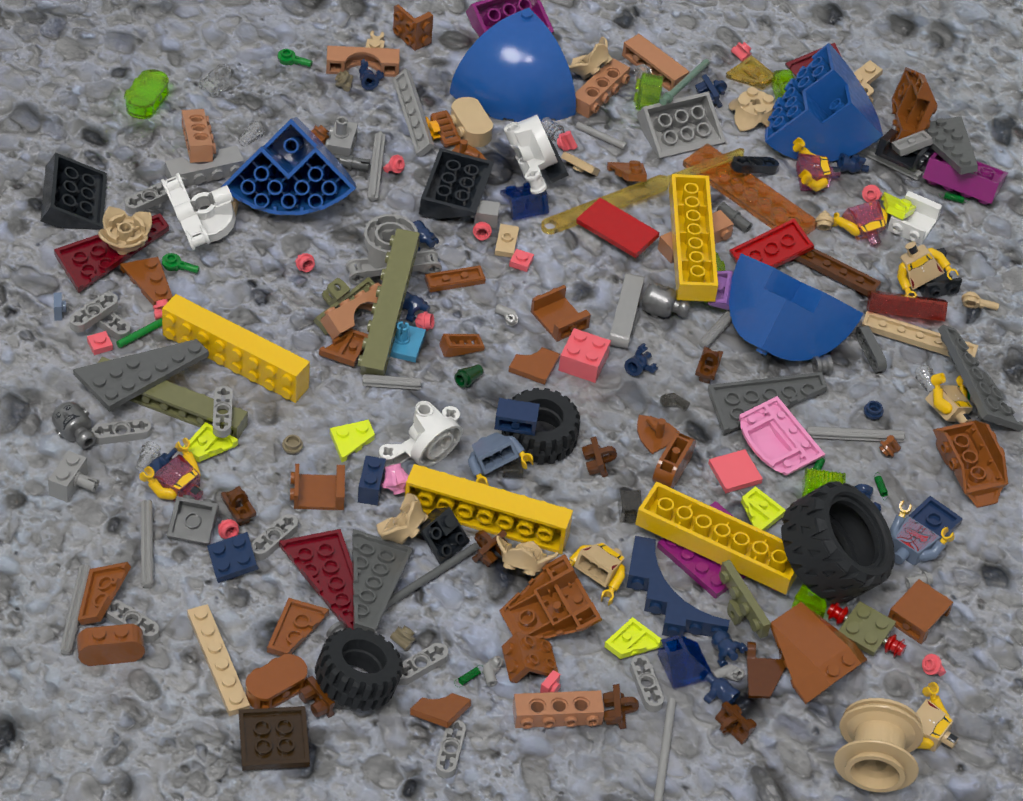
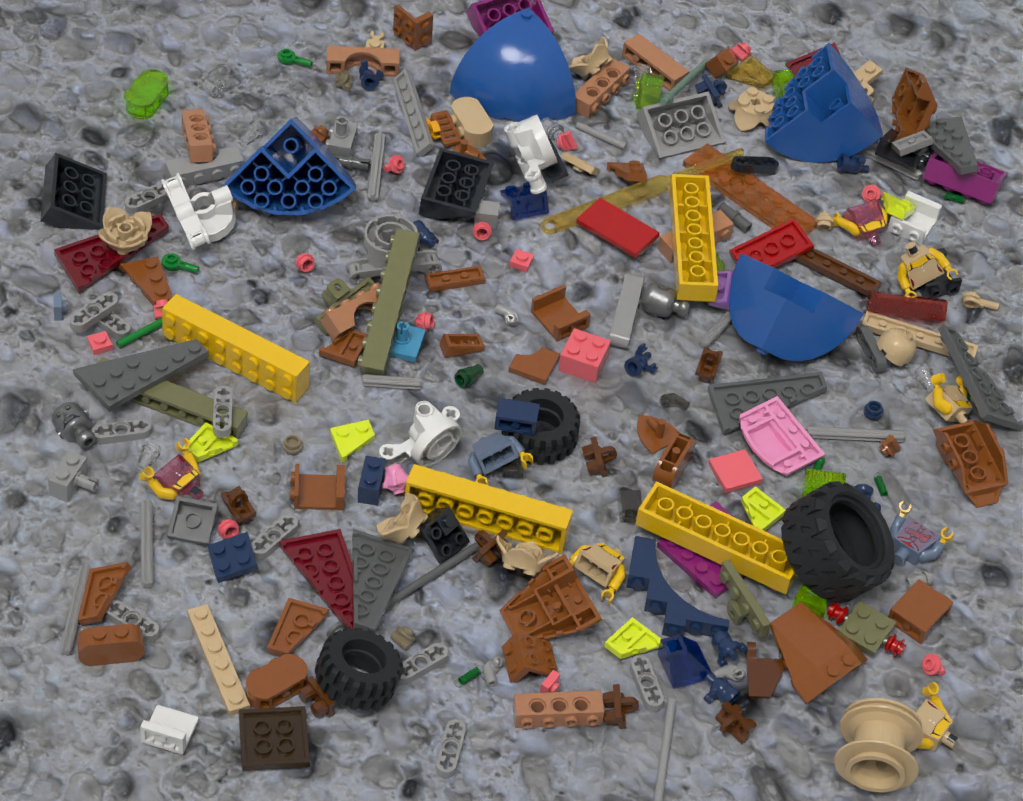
(162, 460): dark blue piece -> none
(168, 729): none -> white bracket
(414, 303): dark blue piece -> none
(441, 711): dark orange tile -> none
(506, 240): tan plate -> none
(721, 62): none -> dark orange slope
(813, 170): torso -> none
(822, 364): flat silver wheel -> none
(898, 345): none -> tan cylinder
(936, 516): dark blue plate -> none

